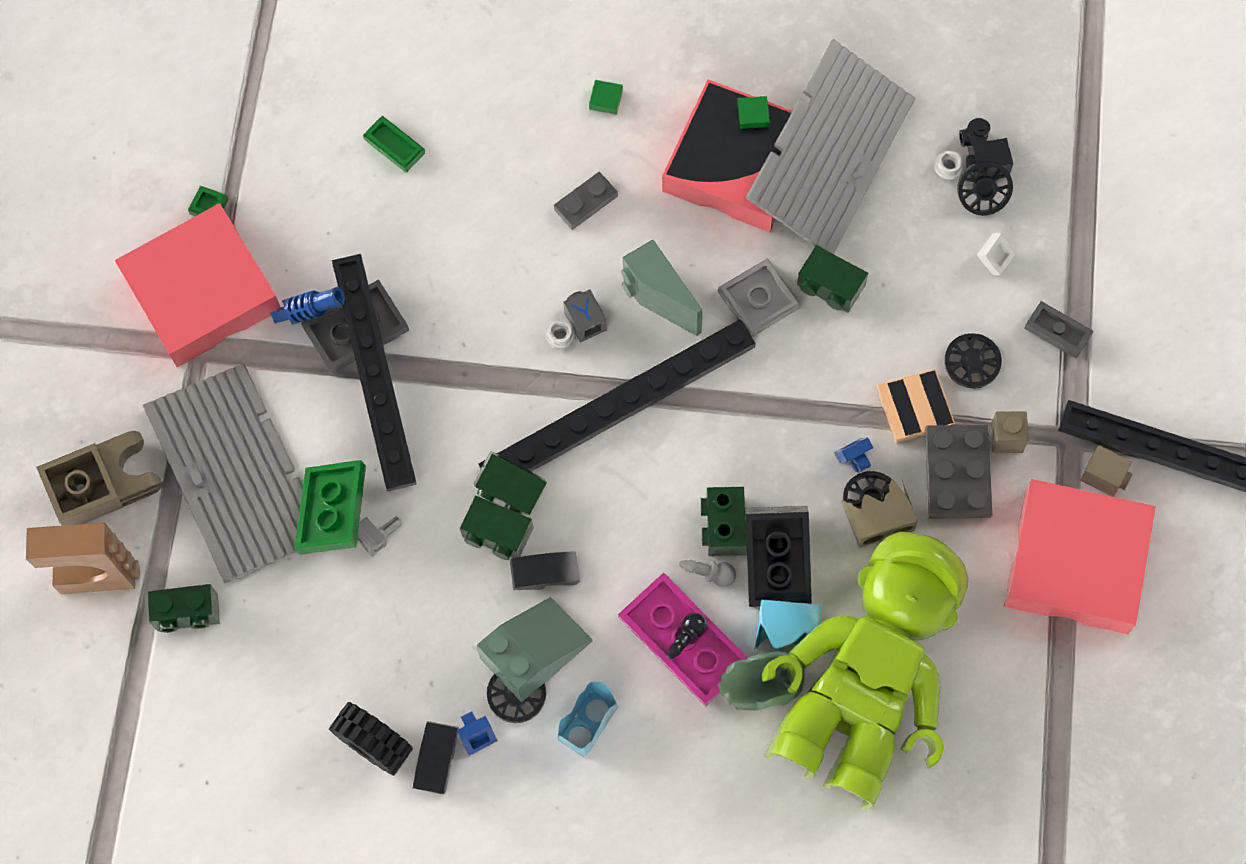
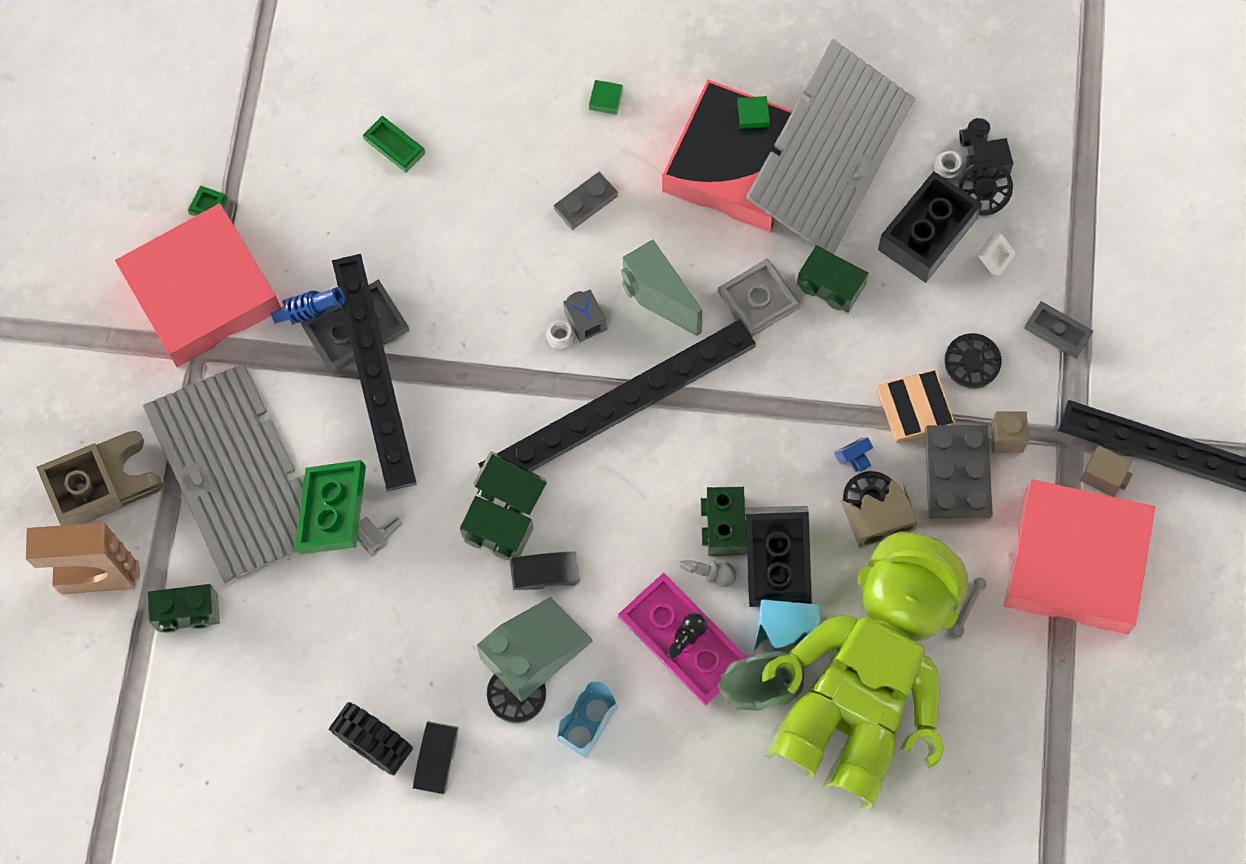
(476, 733): blue tile -> none
(929, 226): none -> black brick
(958, 629): none -> light grey hinge

